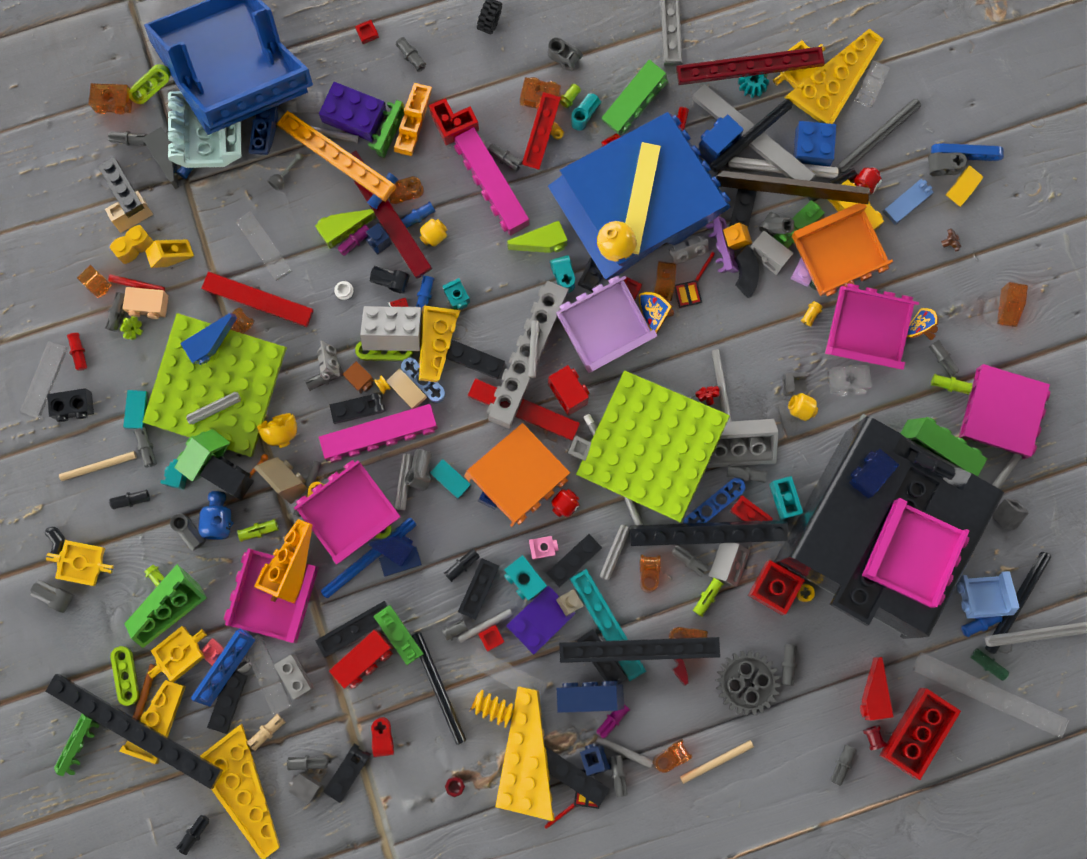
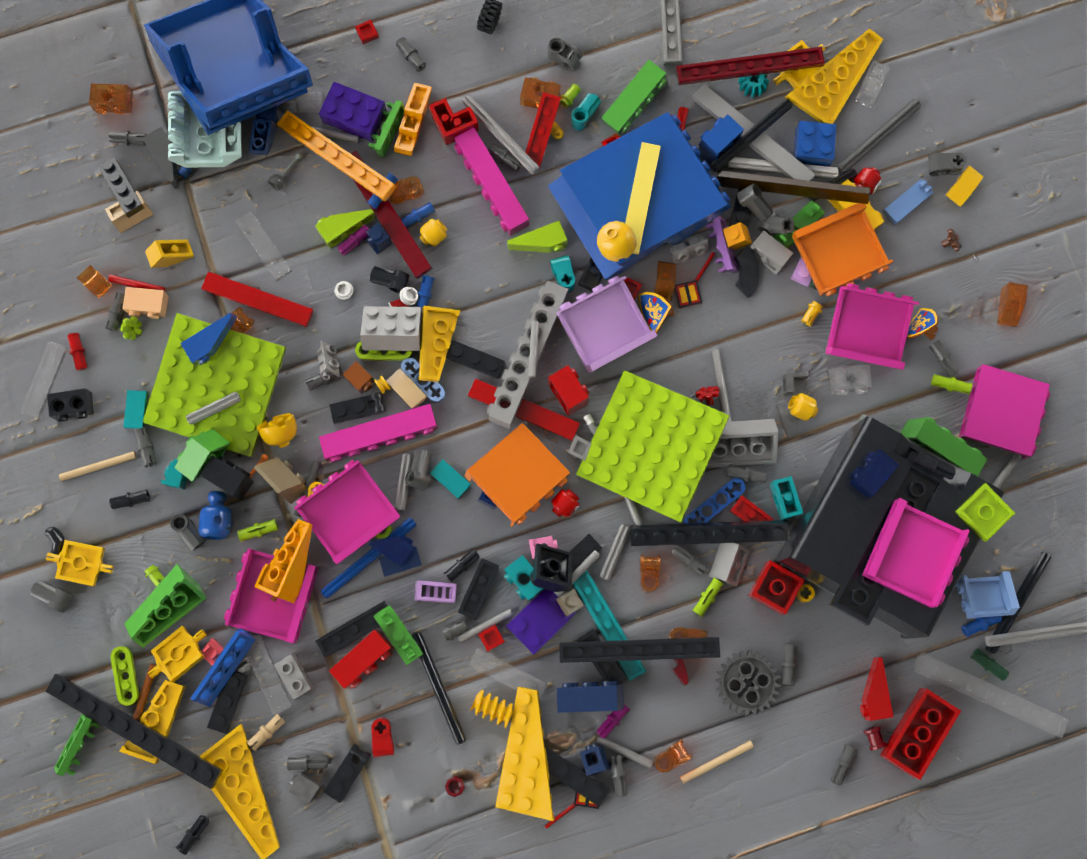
(129, 246): yellow brick -> none
(157, 75): lime plate -> none
(409, 296): none -> white plate
(418, 592): none -> lavender slope
(456, 302): teal brick -> none
(501, 135): none -> light grey axle
(552, 569): none -> black slope
(582, 568): none -> light grey bar
(752, 198): none -> dark grey piece
(972, 152): blue beam -> none
(985, 512): none -> lime tile
(1010, 514): flat silver panel -> none

